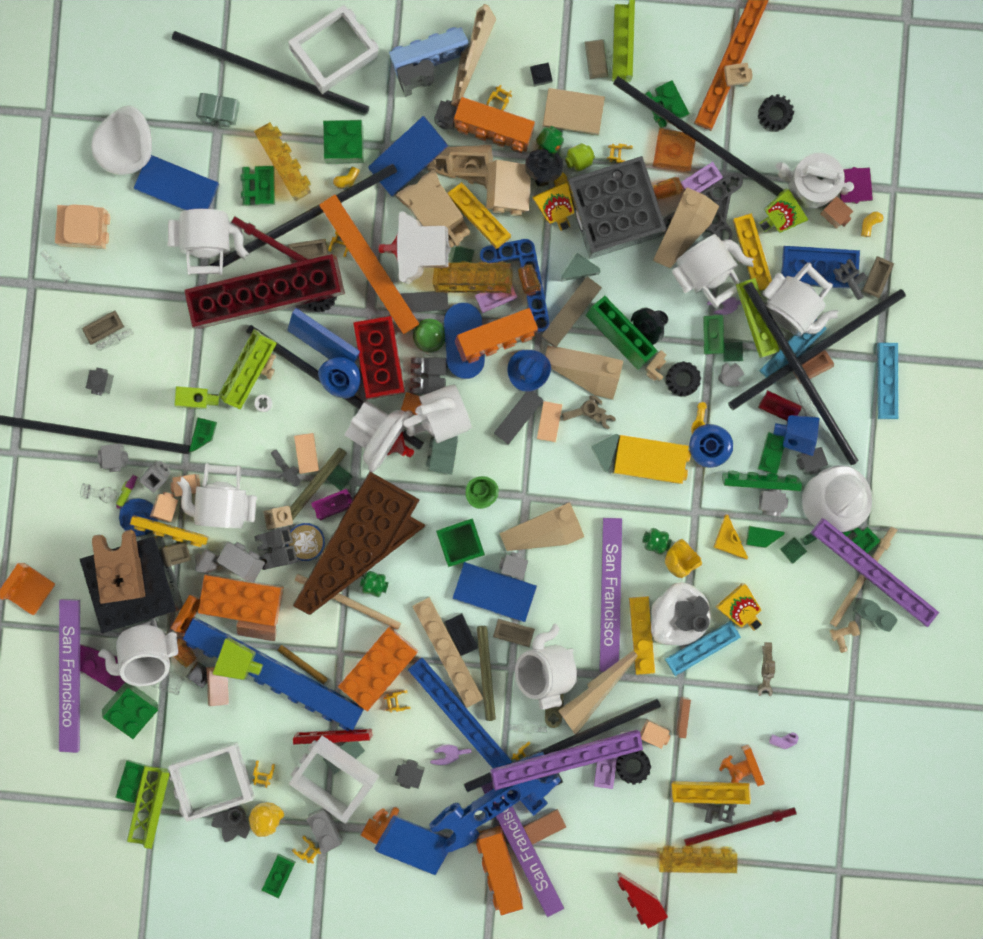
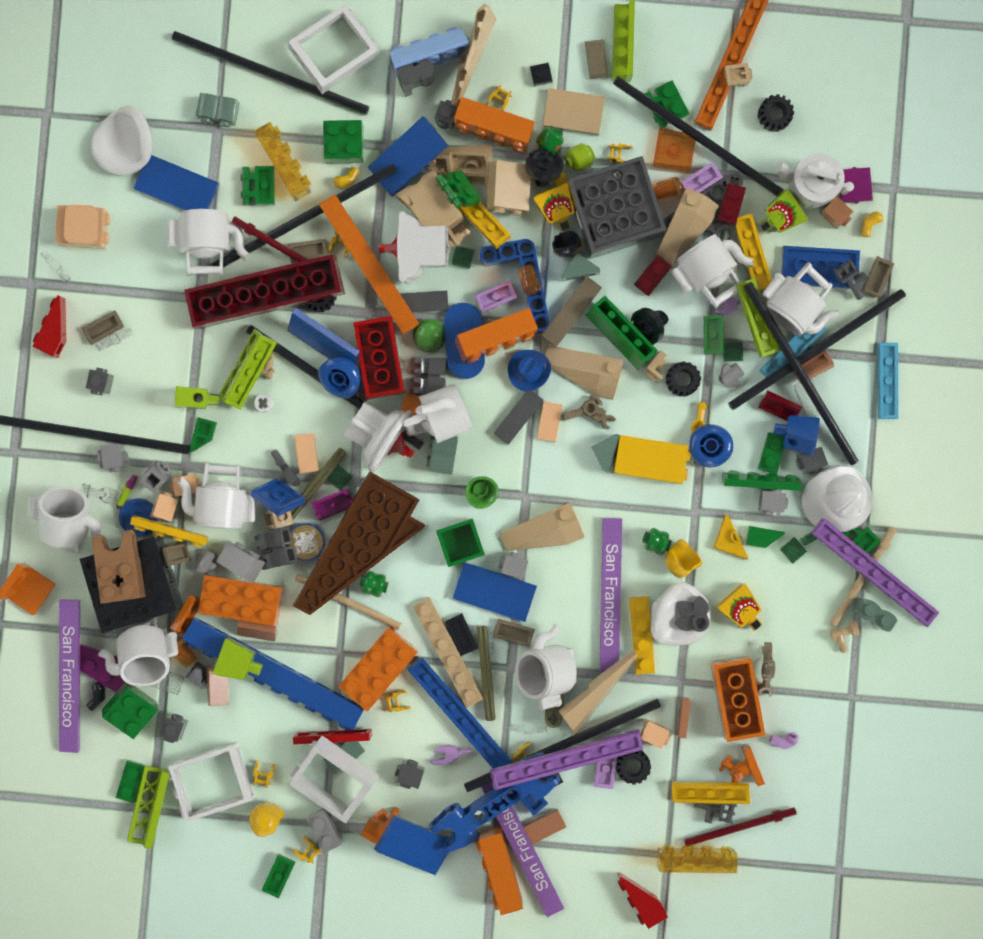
(52, 334): none -> red slope
(63, 517): none -> white piece
(98, 696): none -> black arm
(173, 728): none -> dark grey brick
(230, 825): dark grey plate -> none
(277, 497): none -> blue tile
(302, 664): pearl gold bar -> none
(458, 189): none -> green plate
(473, 278): clear yellow brick -> none
(566, 244): none -> black hair
(653, 275): none -> dark red plate
(702, 648): medium azure tile -> none
(731, 204): none -> dark red plate
(737, 699): none -> orange brick

